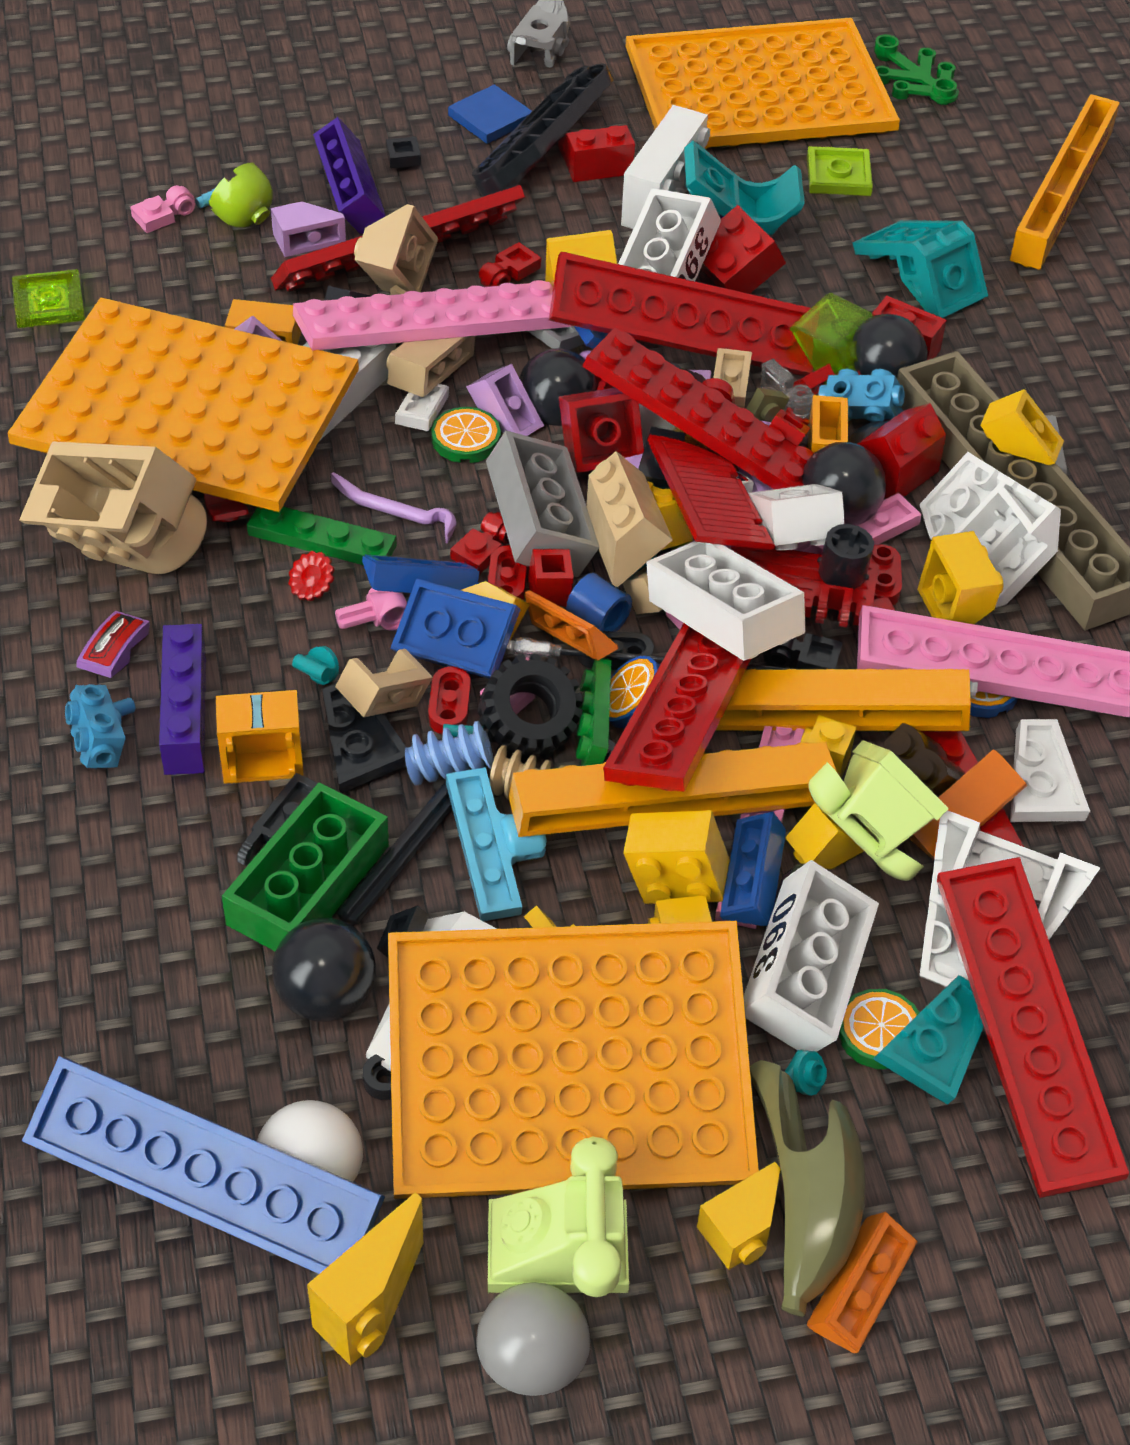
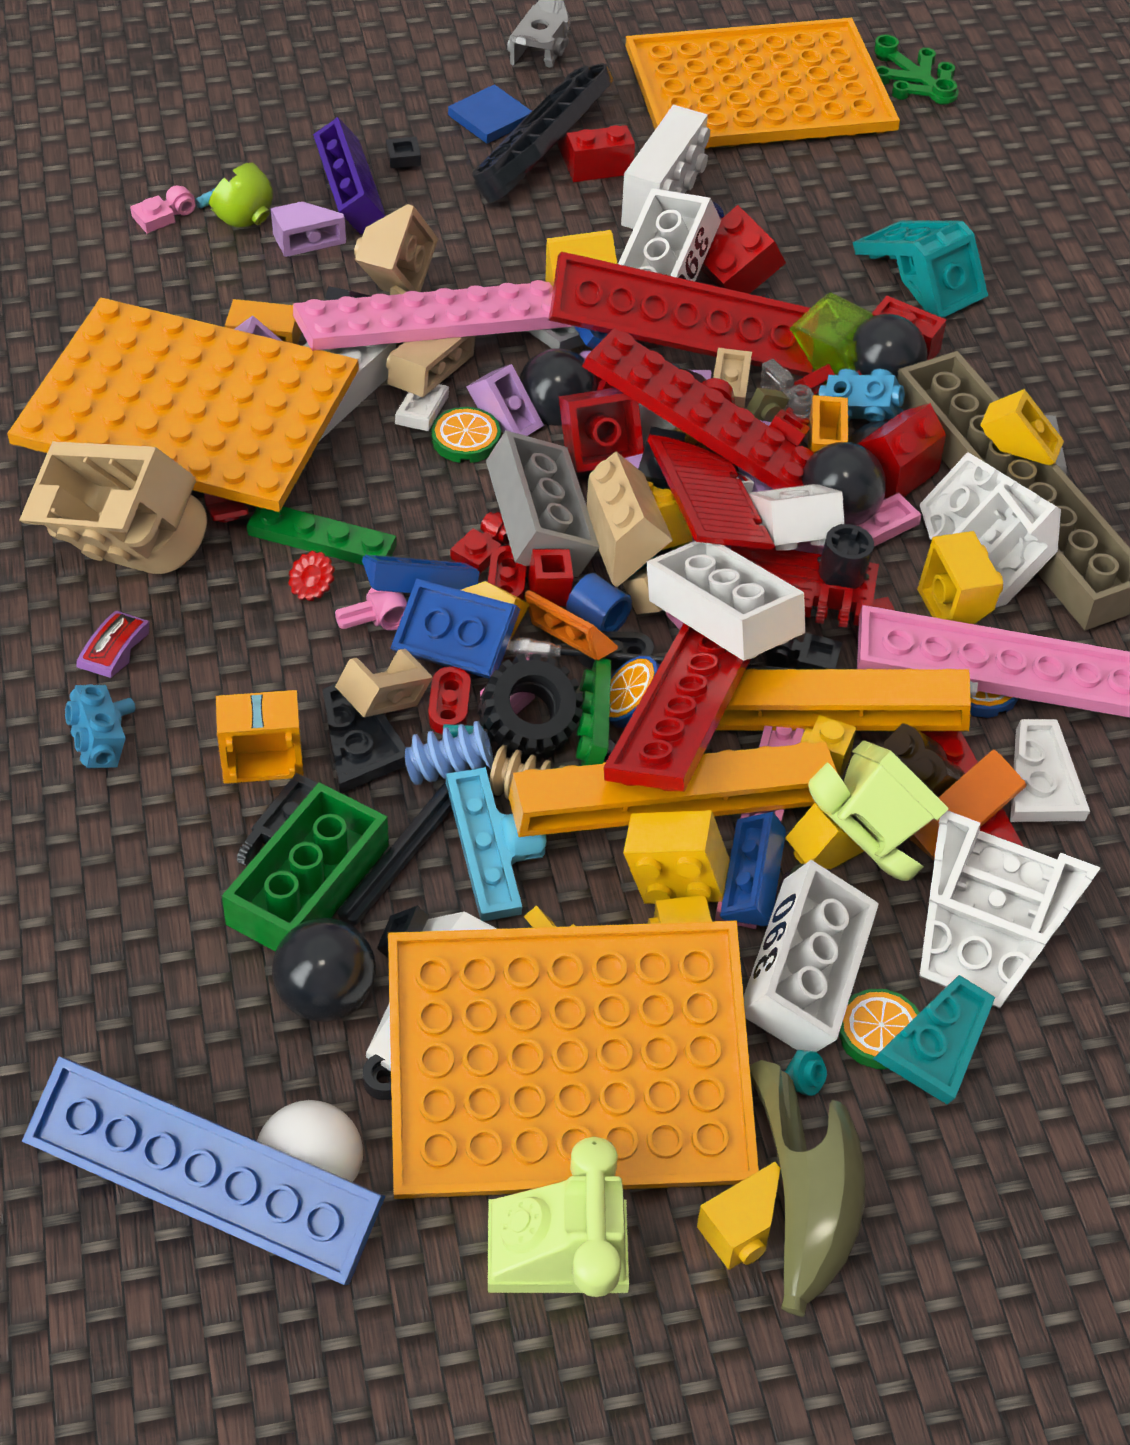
(48, 298): clear neon green tile -> none
(183, 699): dark purple brick -> none
(319, 664): teal plate -> none
(362, 1288): yellow slope -> none
(396, 508): lavender piece -> none
(462, 217): red plate -> none
(514, 261): red plate -> none
(533, 1339): light grey piece -> none
(766, 202): teal bracket -> none
(839, 171): lime tile -> none
(863, 1283): orange slope -> none
(889, 572): red plate -> none
(1031, 1028): red plate -> none
(1064, 182): light orange brick -> none

